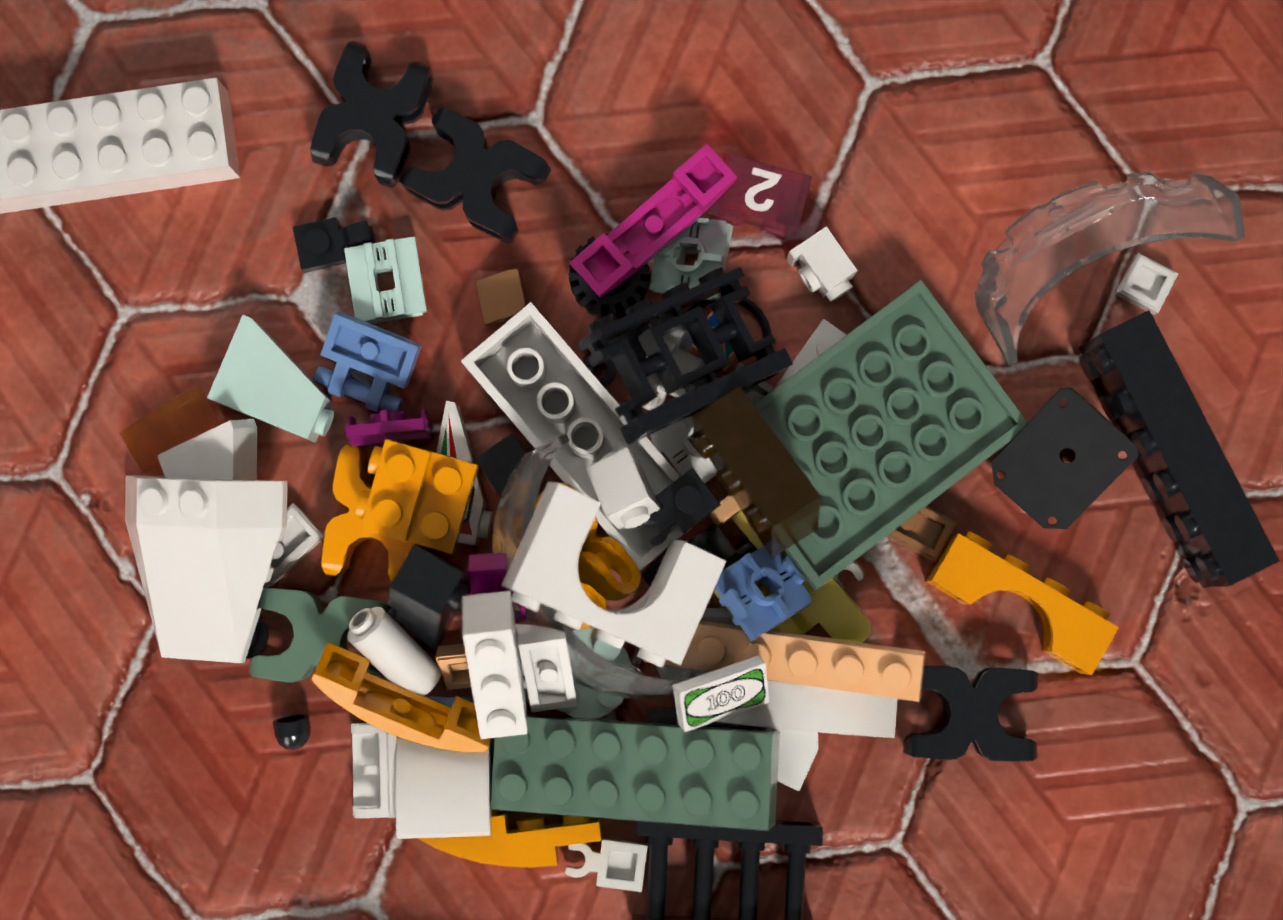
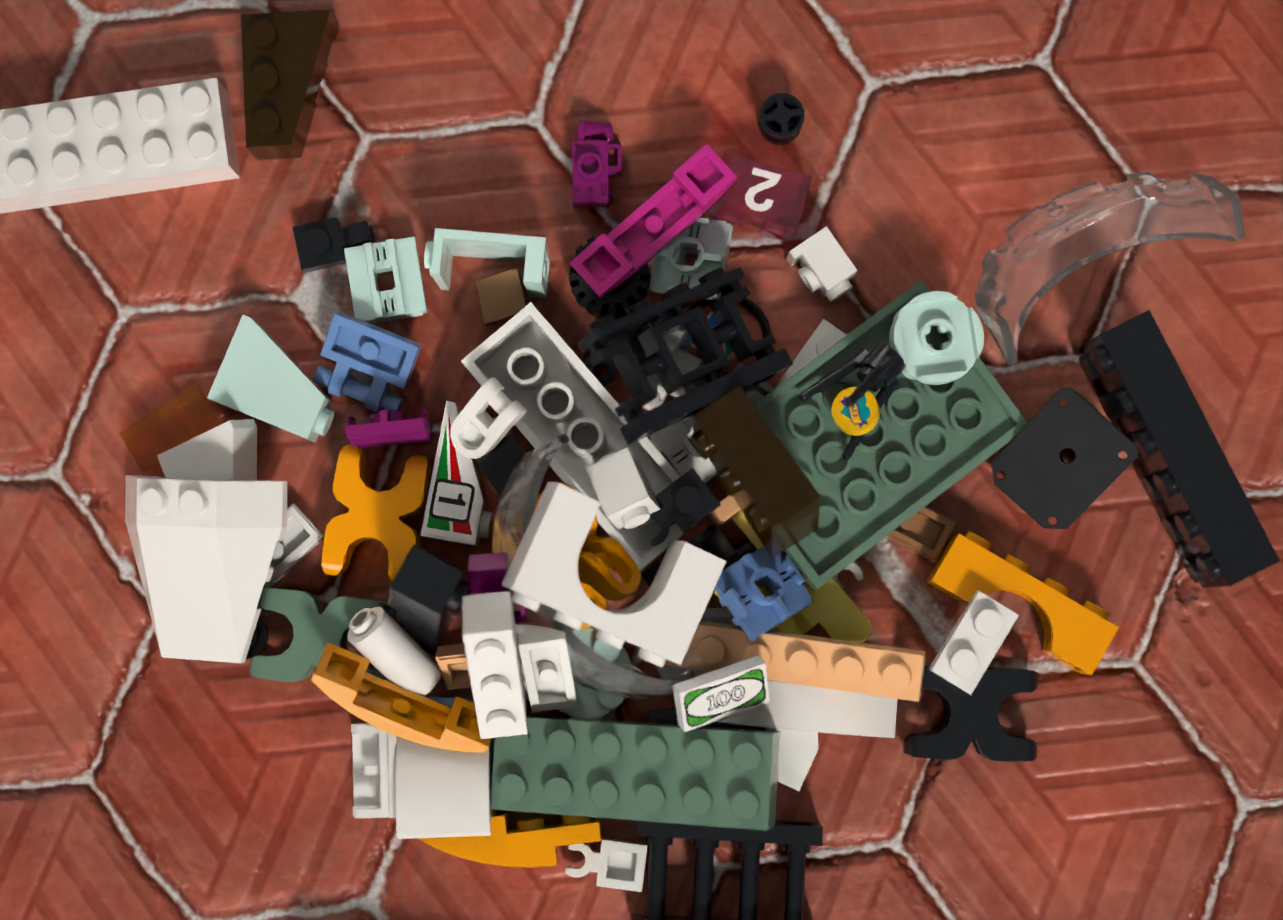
(282, 76): none -> dark brown wedge
(292, 731): black hinge -> none
(371, 114): black piece -> none
(416, 495): light orange plate -> none
(474, 430): none -> white plate
(475, 175): black piece -> none
(527, 249): none -> light aqua panel
(592, 166): none -> magenta piece
(781, 109): none -> black wheel
(858, 418): none -> yellow tile
(876, 372): none -> black plant
(952, 318): none -> light aqua plate
(973, 642): none -> white plate
(1146, 284): white tile -> none

